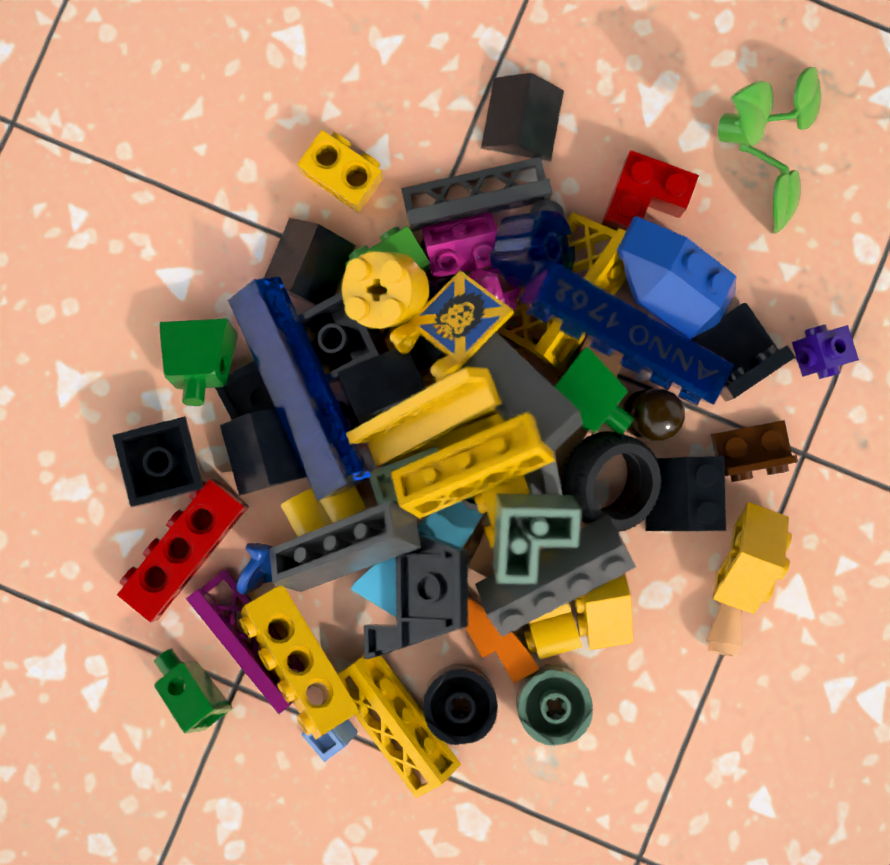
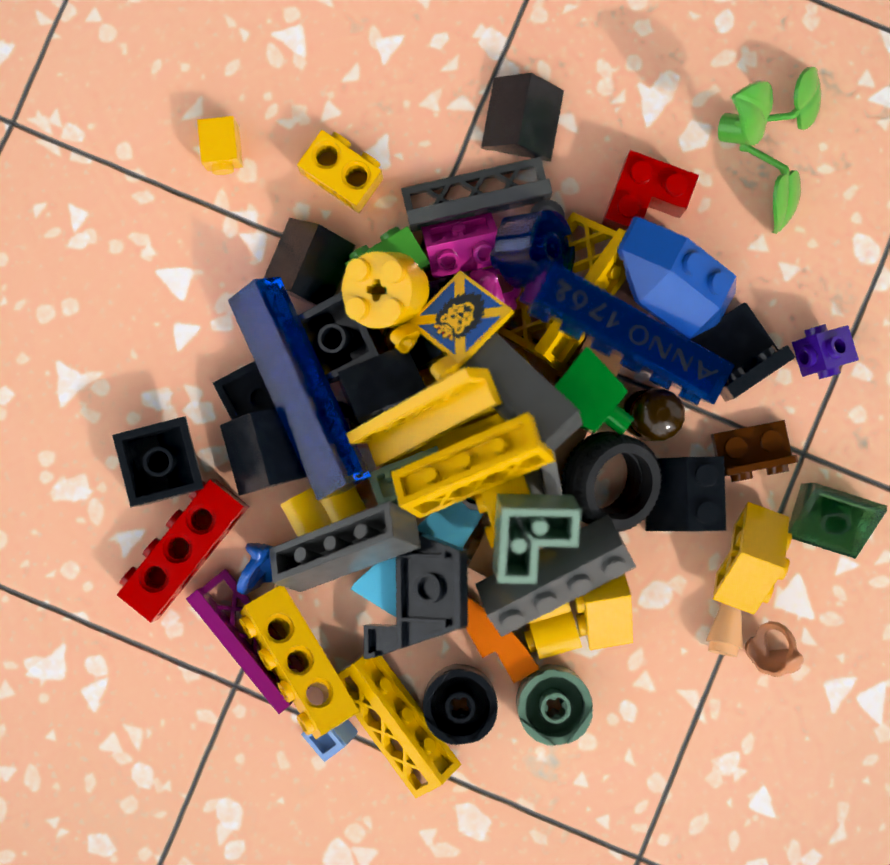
(197, 355): green torso -> none
(198, 703): green torso -> none
(220, 144): none -> yellow brick
(773, 662): none -> nougat piece
(834, 519): none -> clear green slope

